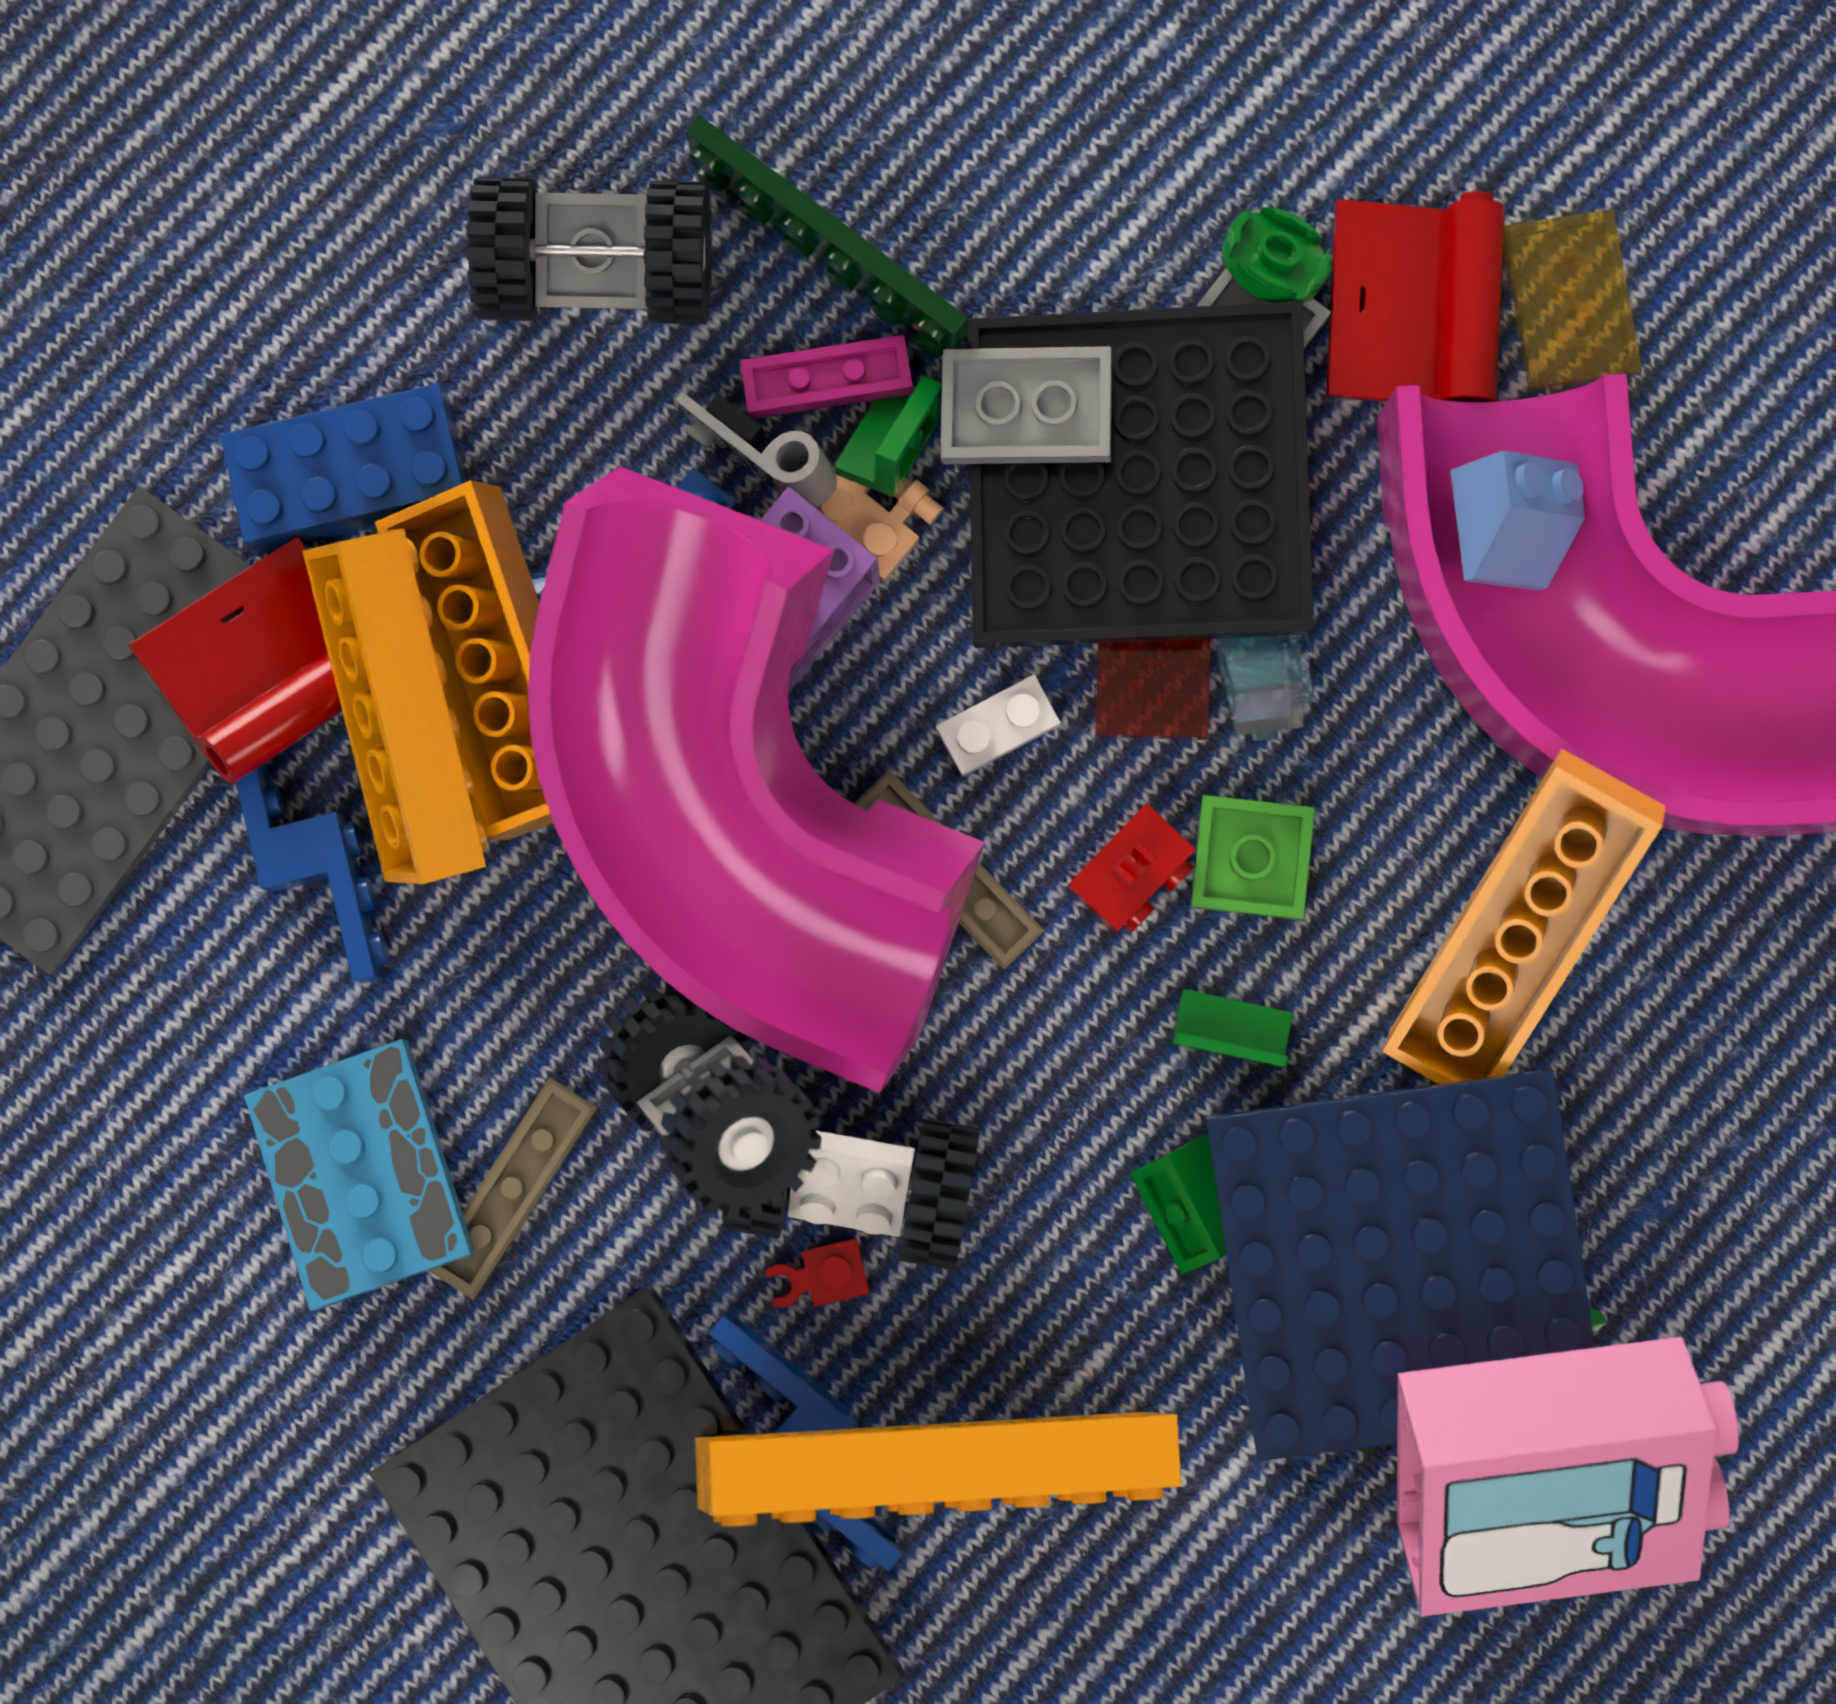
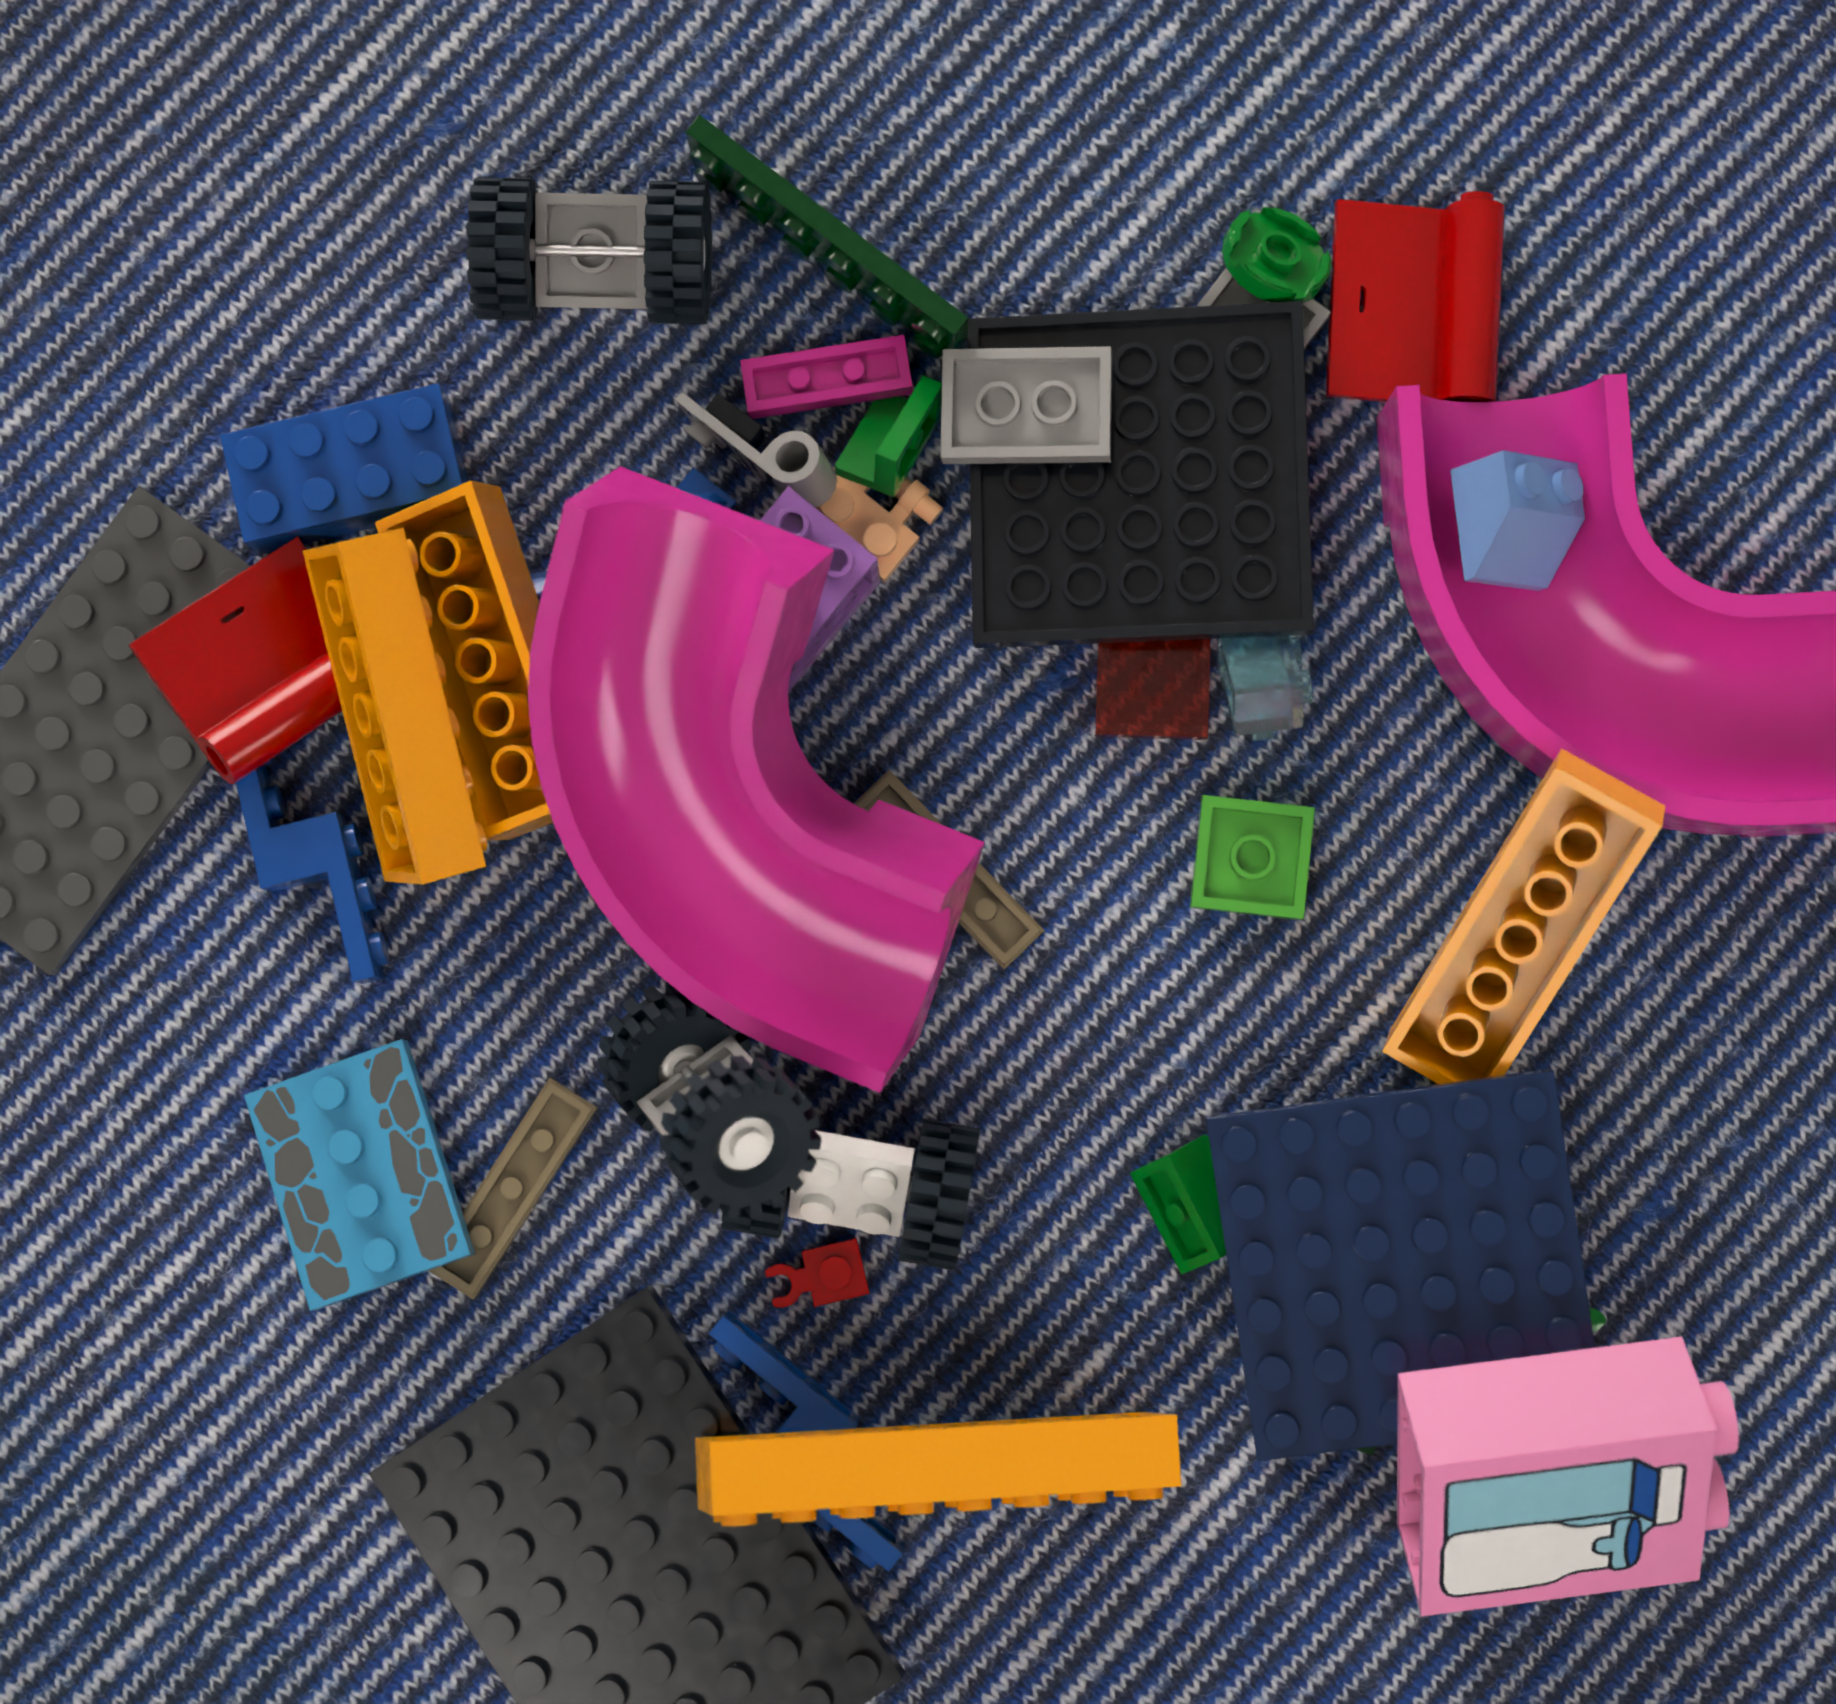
(998, 725): white plate -> none
(1132, 870): red brick -> none
(1232, 1029): green panel -> none
(1570, 299): clear yellow tile -> none

